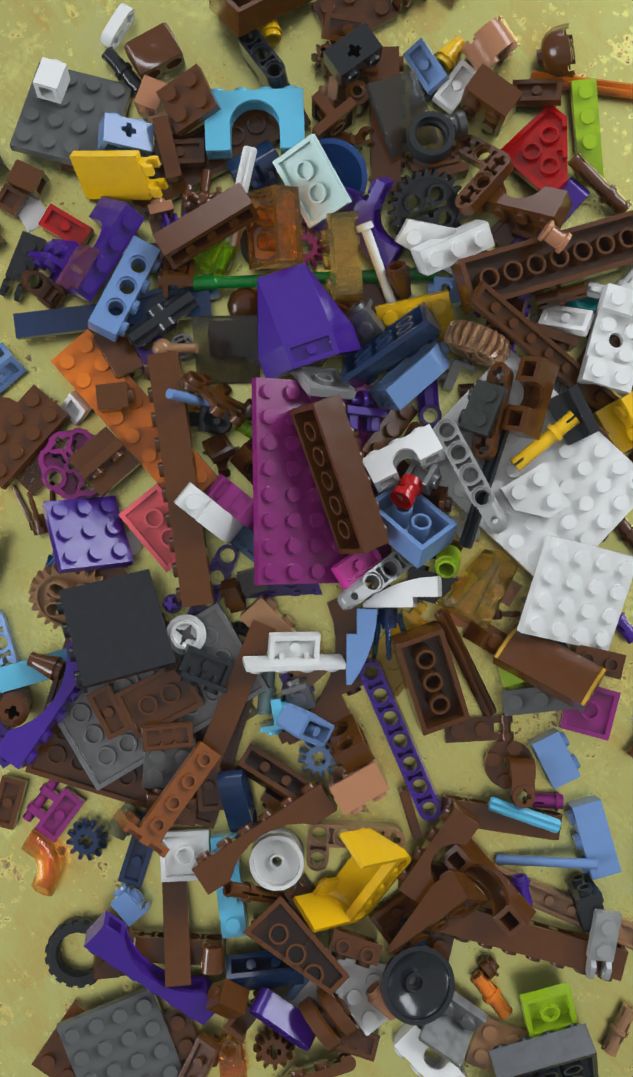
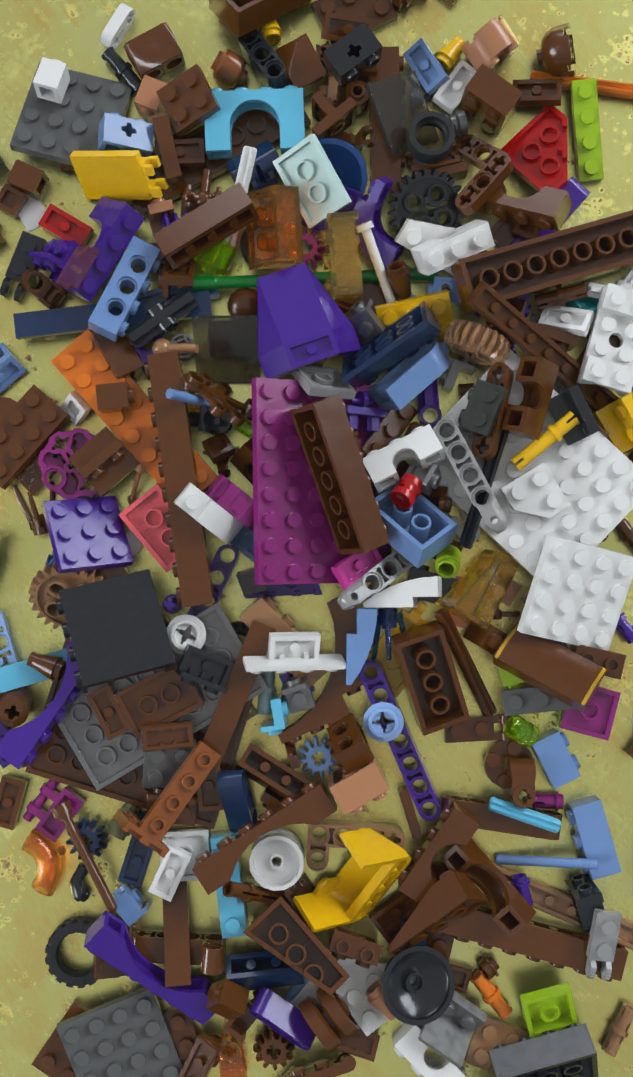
(63, 813): none -> reddish brown piece
(76, 883): none -> black arm
(139, 470): none -> medium nougat hinge
(170, 872): none -> white plate
(229, 68): none -> dark orange head
(232, 595): reddish brown piece -> none
(292, 756): none -> reddish brown tile
(303, 65): none -> reddish brown piece
(305, 725): medium blue brick -> none
(375, 729): none -> light blue gear
(461, 975): none -> reddish brown tile
(525, 732): none -> clear neon green wheel
(554, 236): nougat bush -> none
(607, 193): reddish brown pin -> none

